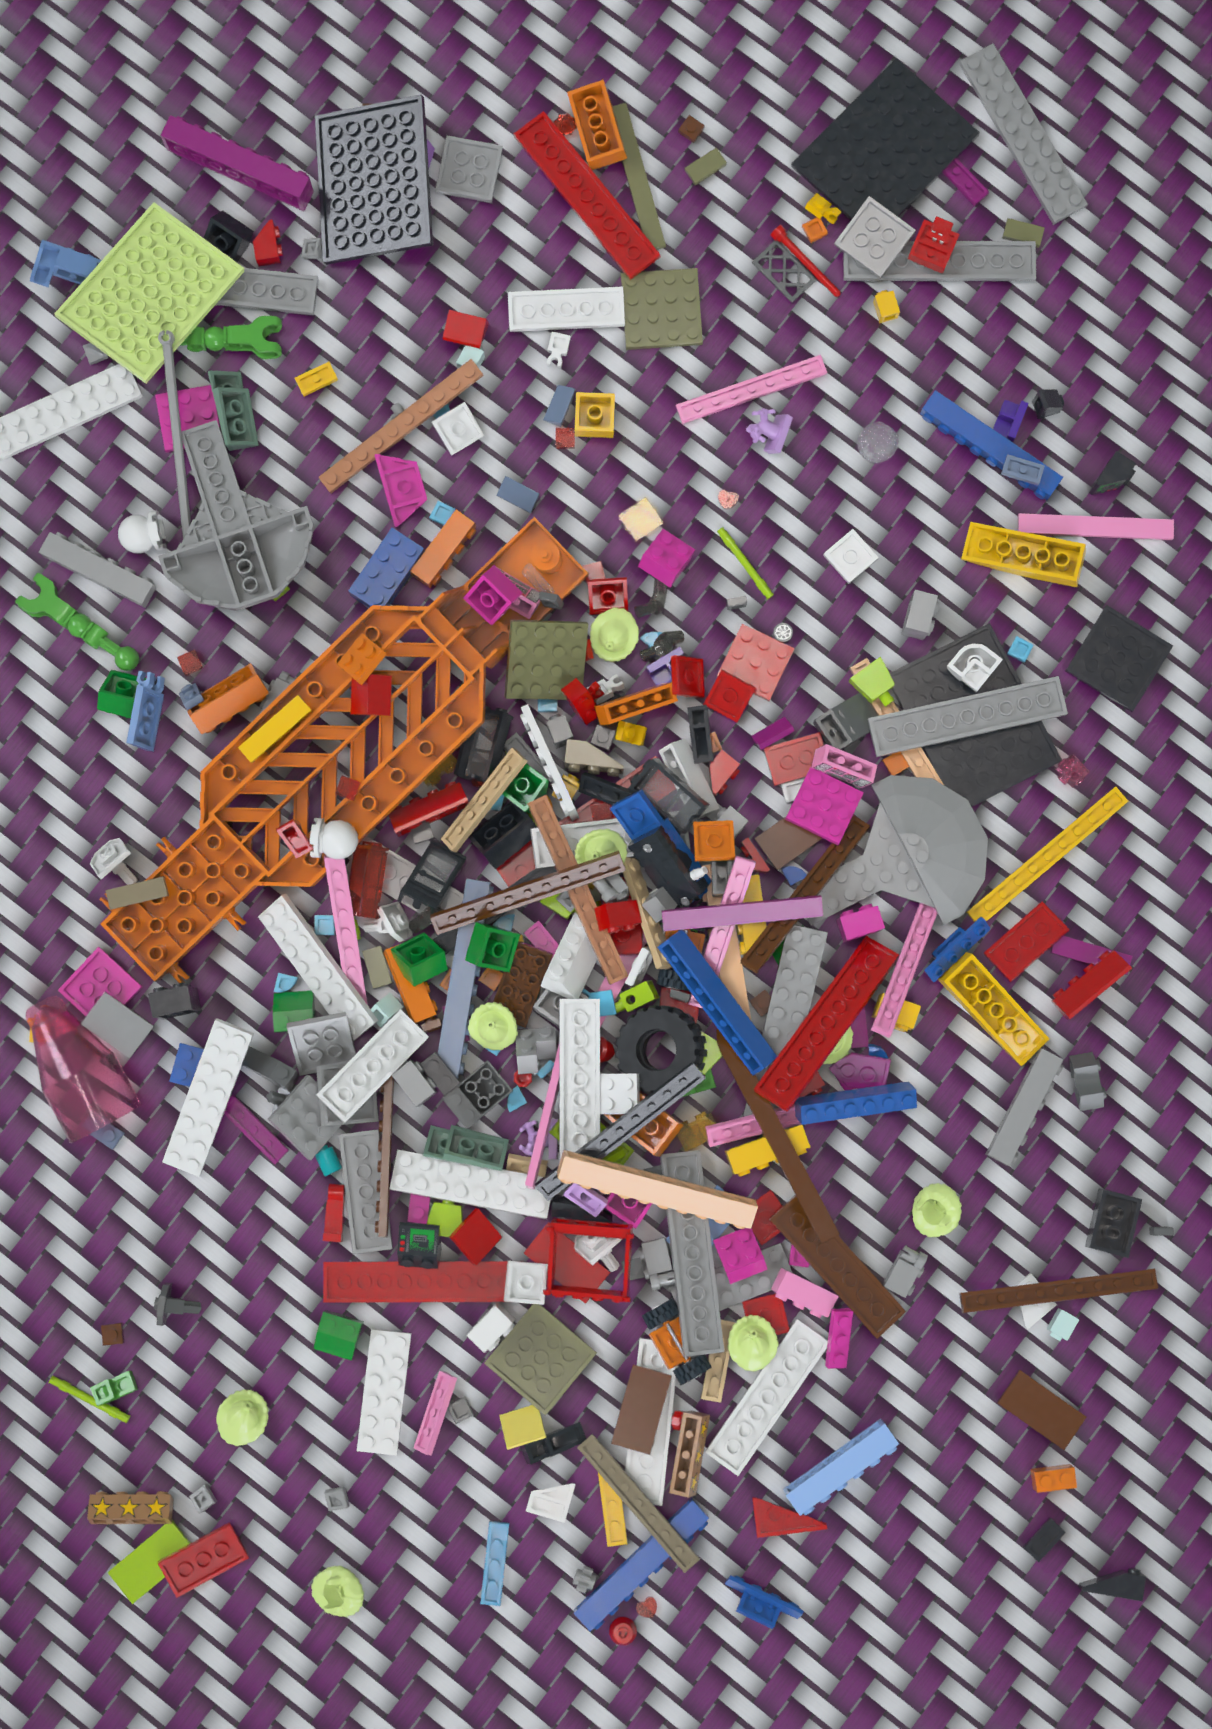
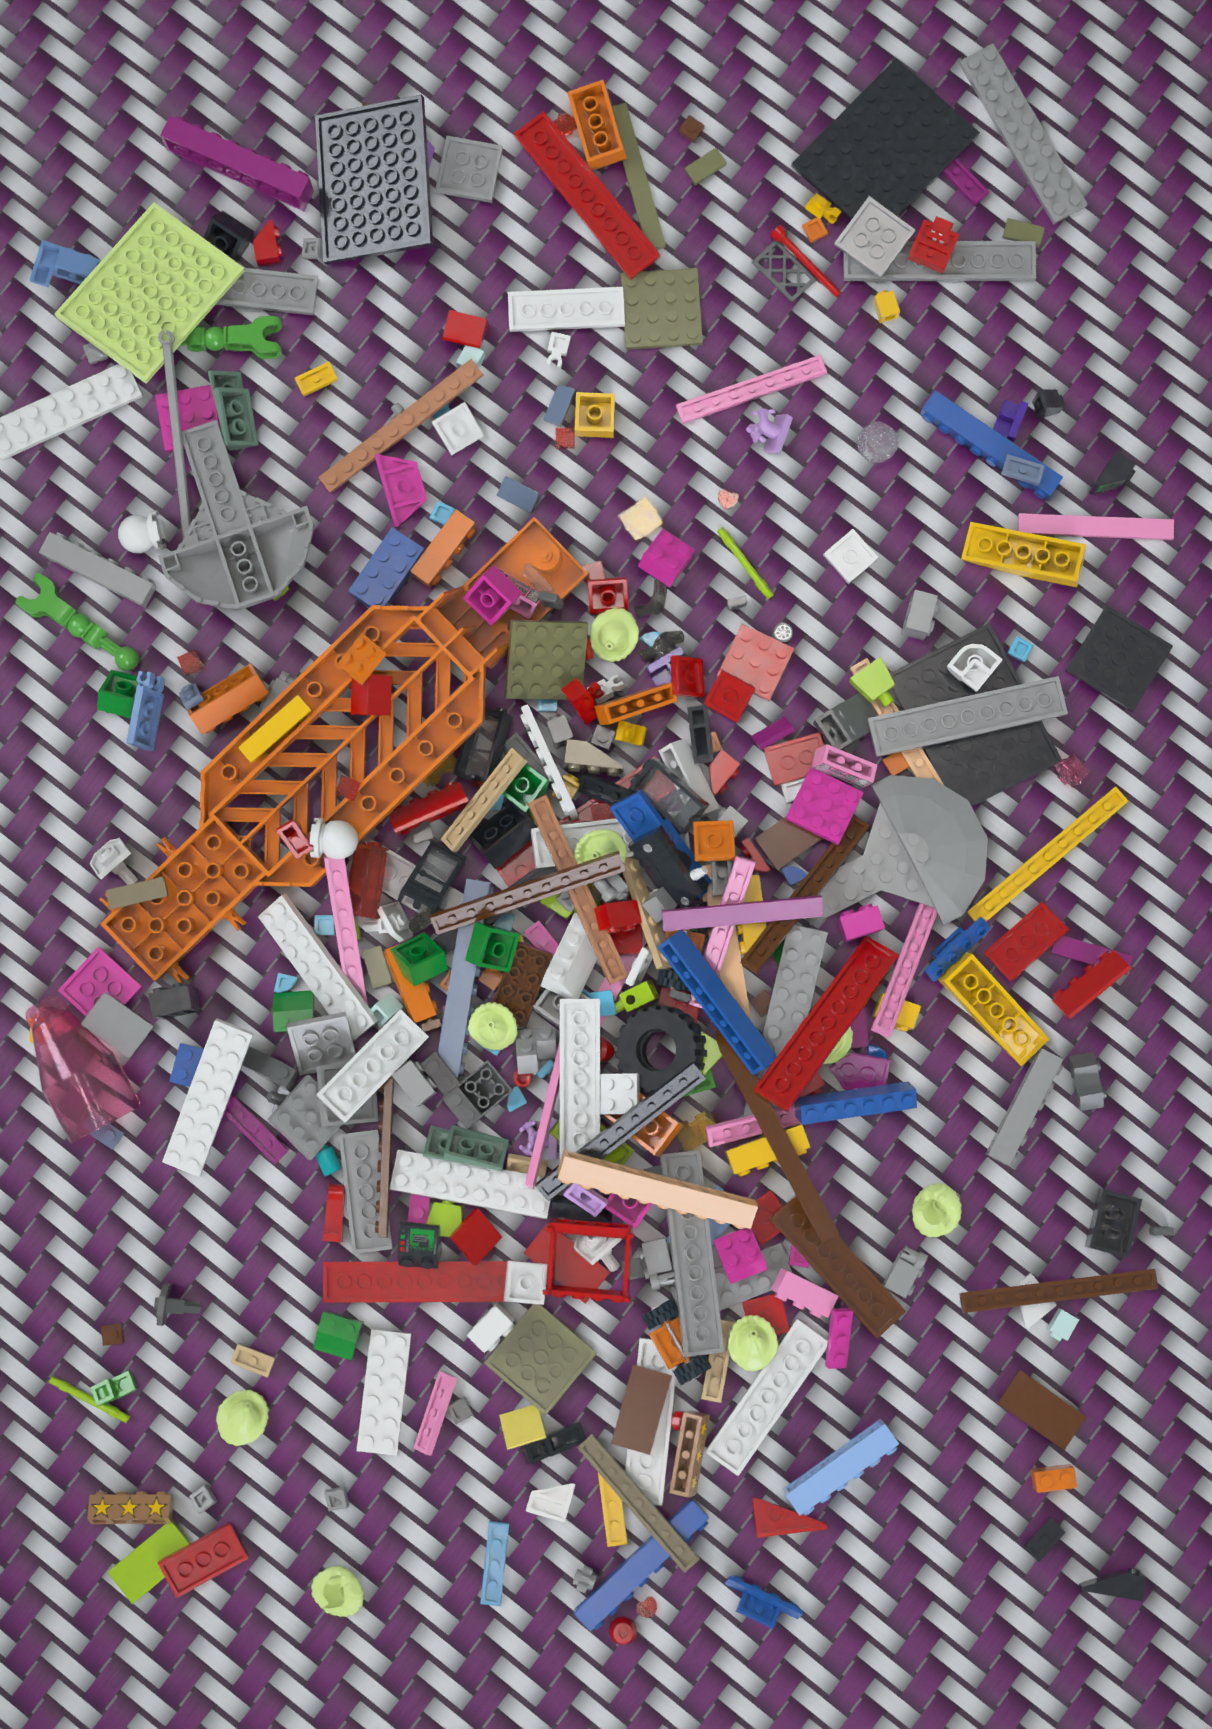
(253, 1360): none -> tan plate

